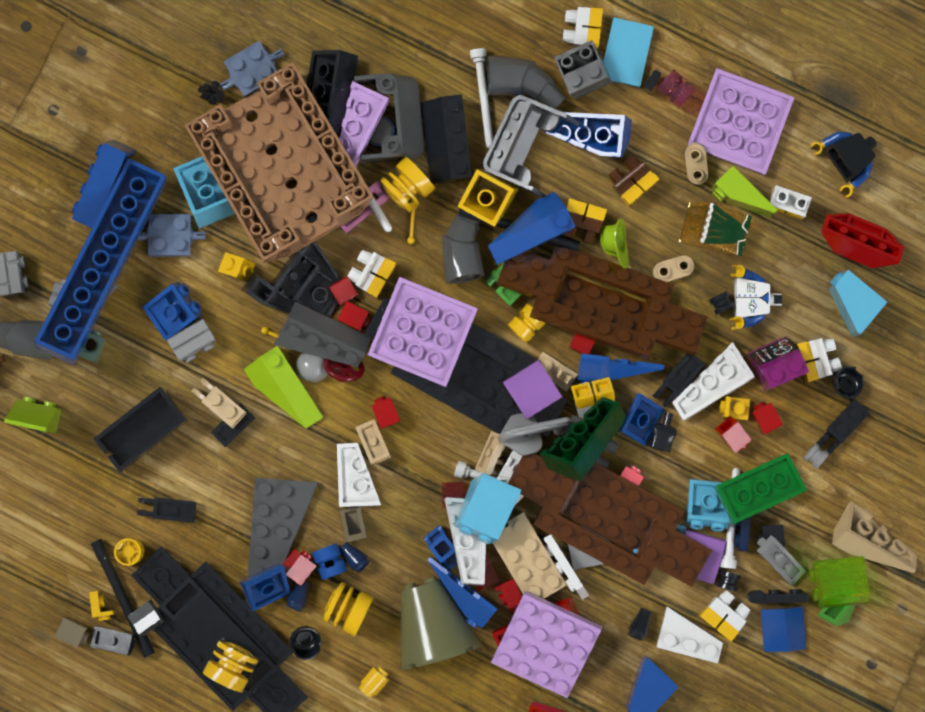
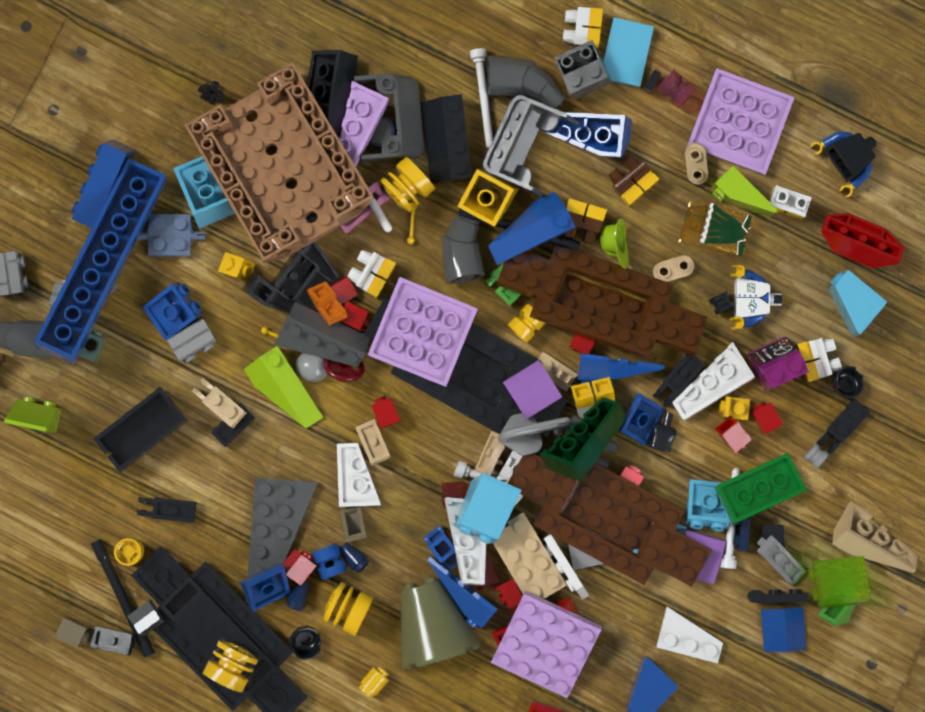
(97, 602): yellow bracket -> none
(250, 67): sand blue plate -> none
(326, 303): none -> orange slope
(639, 627): black cone -> none
(717, 611): hips -> none
(729, 580): black wheel -> none

